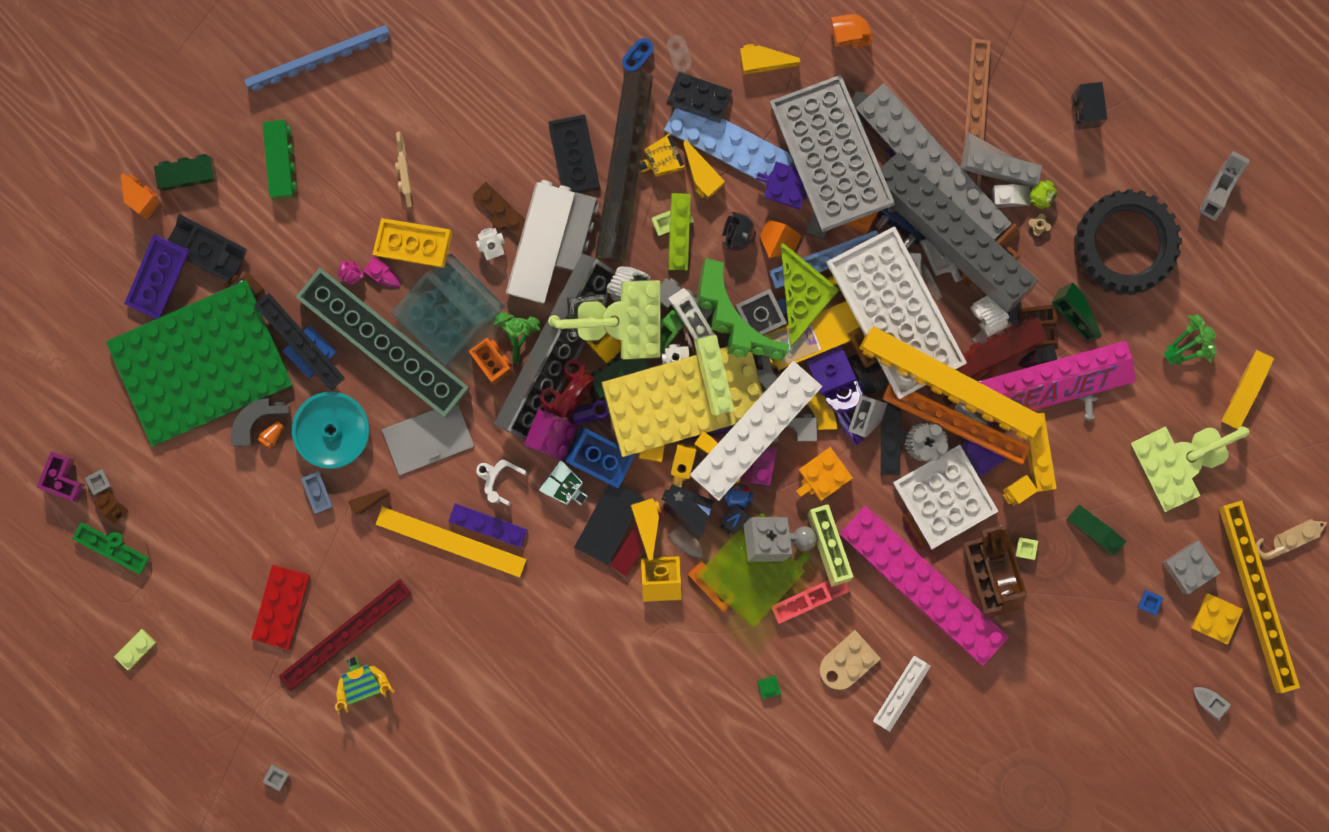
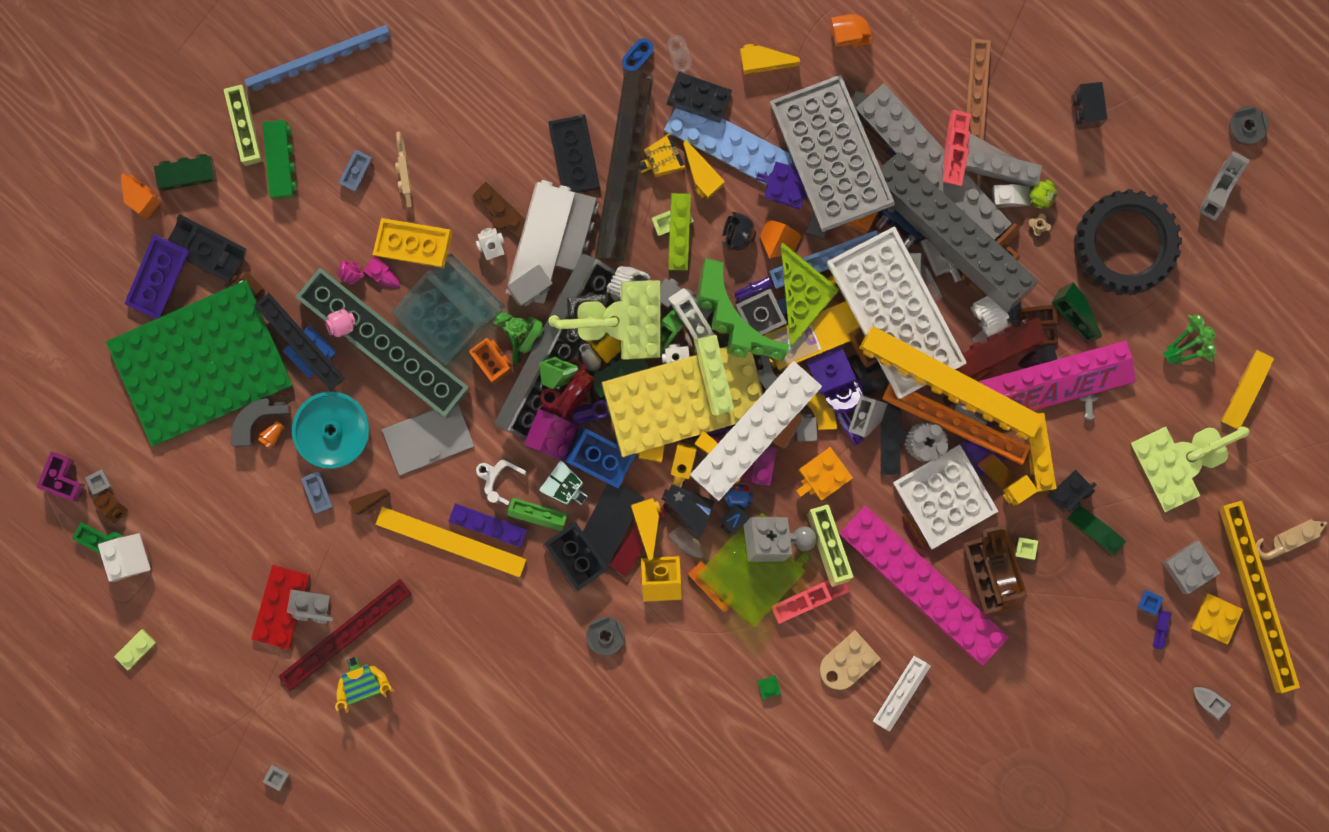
(124, 557): none -> white slope
(243, 125): none -> yellowish green brick
(309, 605): none -> light grey bracket
(340, 323): none -> bright pink head
(355, 170): none -> sand blue plate
(527, 341): none -> bright green plate
(529, 285): none -> light grey brick
(537, 514): none -> bright green plate
(556, 372): none -> bright green slope
(575, 557): none -> black slope
(590, 357): none -> white cone
(615, 640): none -> dark grey plate
(752, 289): none -> dark purple axle
(787, 433): none -> reddish brown slope
(956, 147): none -> coral slope
(996, 470): none -> reddish brown slope
(1071, 491): none -> black bracket
(1162, 629): none -> dark purple axle
(1242, 134): none -> dark grey plate

